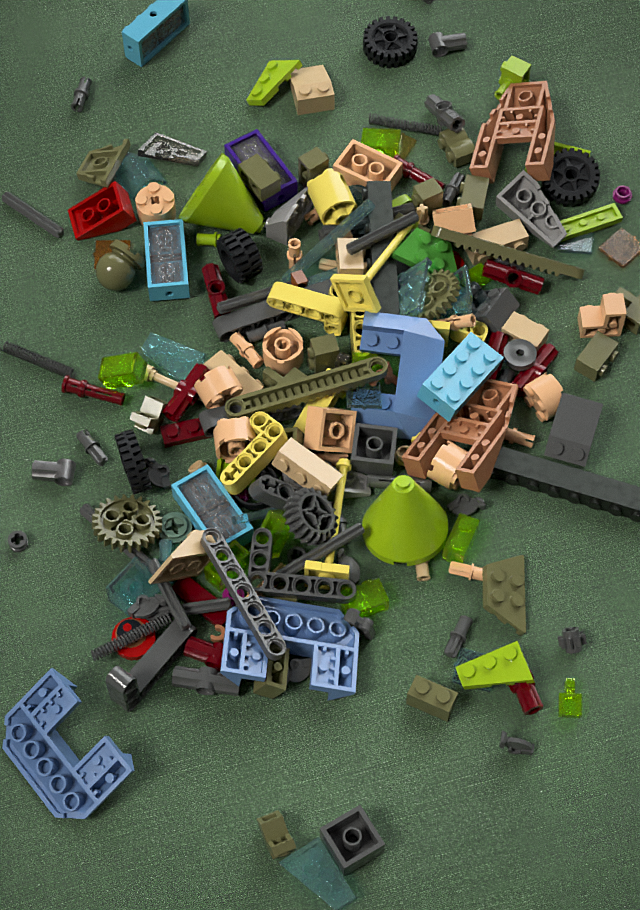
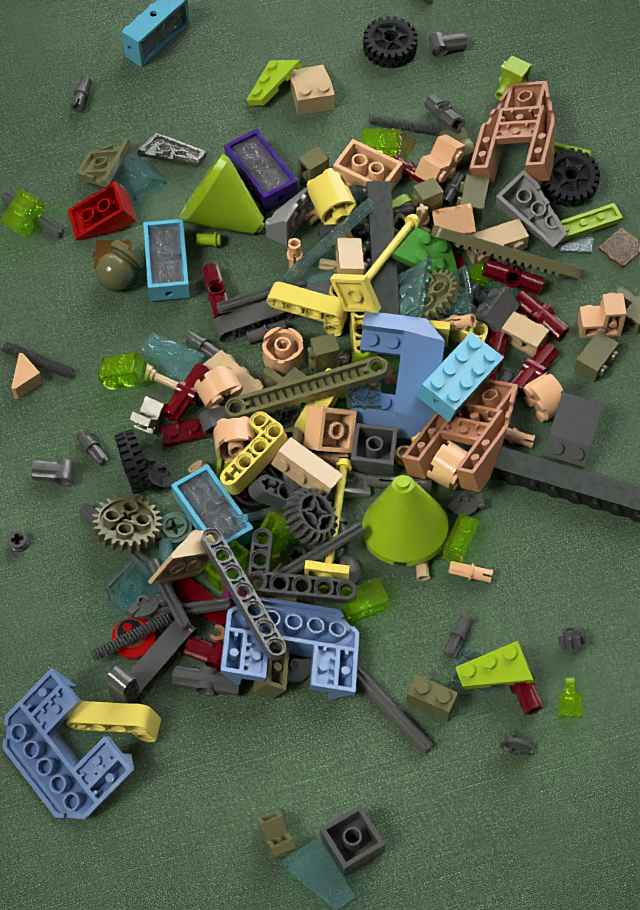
(23, 212): none -> clear neon green brick
(25, 377): none -> light nougat slope
(82, 390): dark red pin -> none
(116, 717): none -> light yellow beam
(155, 203): light nougat brick -> none
(202, 344): none -> dark grey axle
(239, 255): black tyre -> none
(246, 350): light nougat pin -> none
(259, 177): olive brick -> none
(299, 279): piece -> none
(363, 625): dark grey piece -> none
(382, 232): dark grey axle -> none
(393, 711): none -> dark grey axle
(442, 160): none -> light nougat brick
(506, 591): olive wing -> none
(523, 347): dark grey piece -> none
(542, 314): none -> dark red piece
(622, 194): magenta plate -> none

